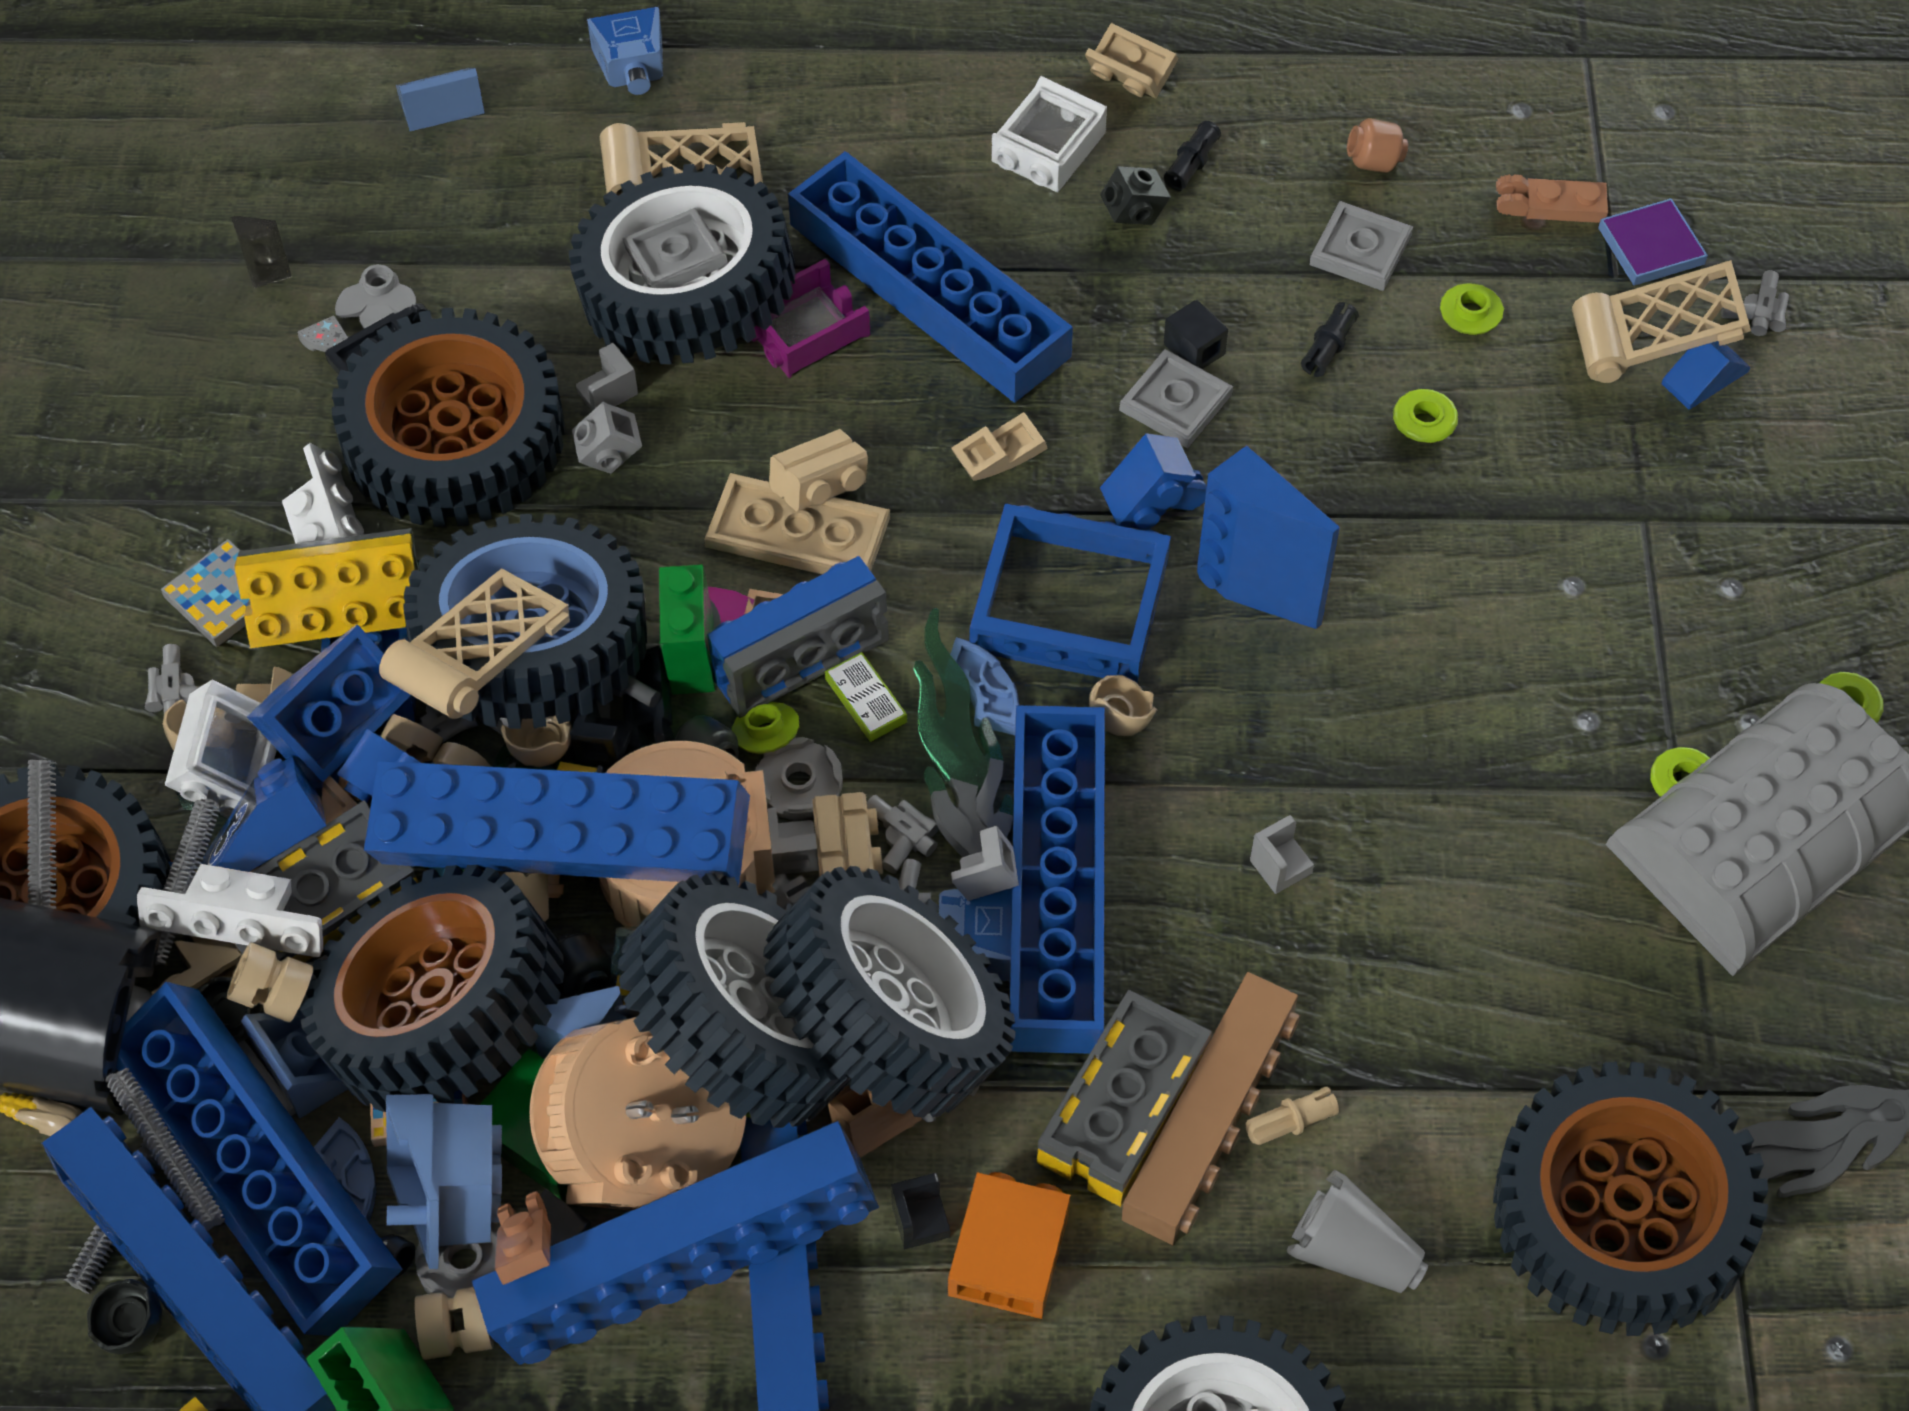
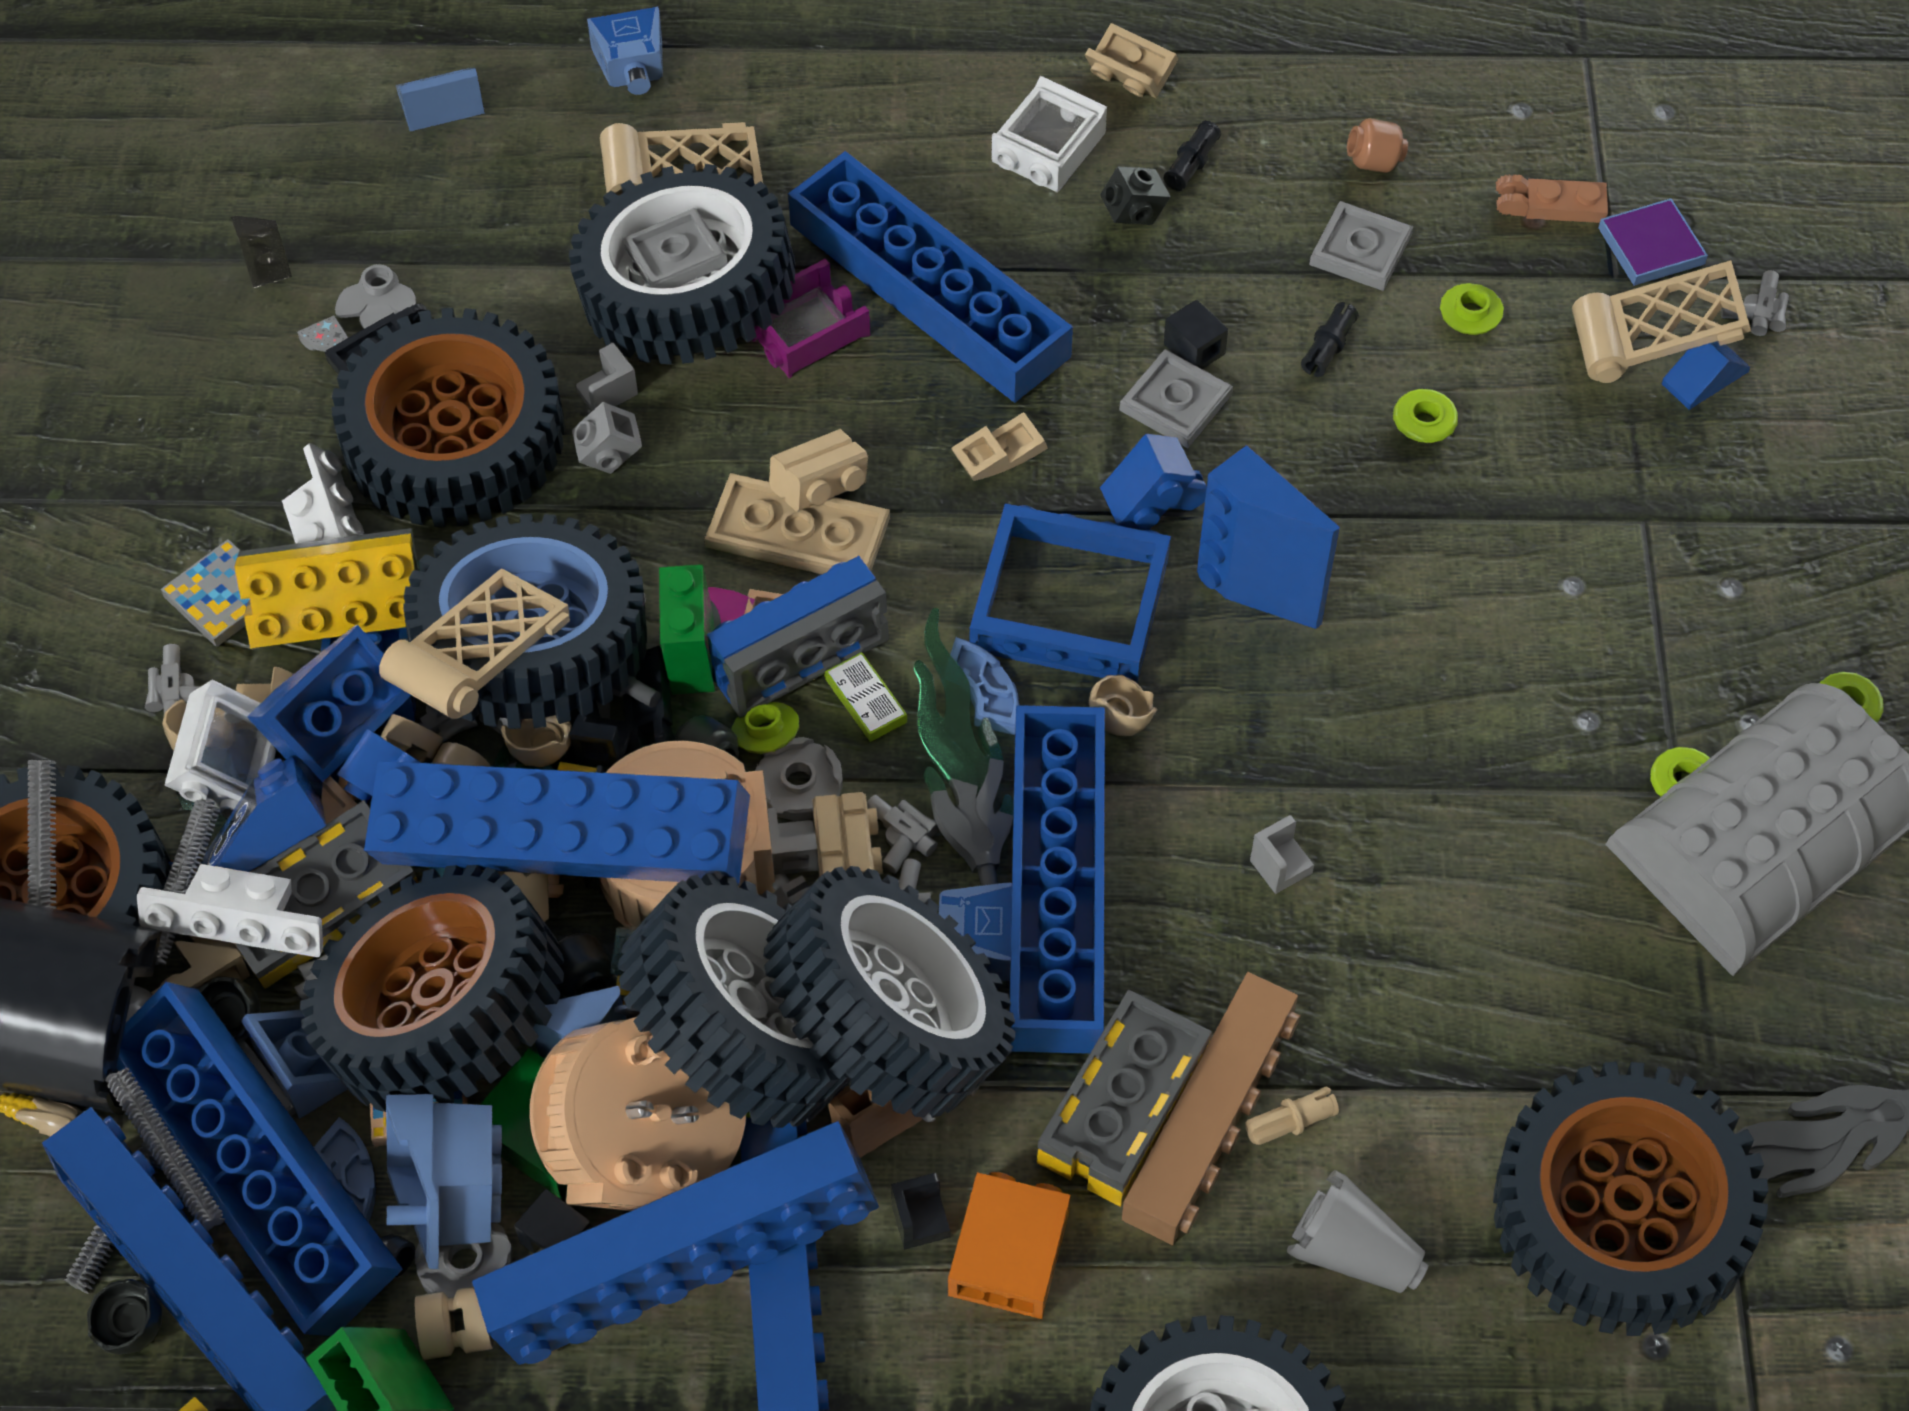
(270, 982): tan wheel -> none
(522, 1240): nougat hinge -> none
(987, 870): light grey panel -> none

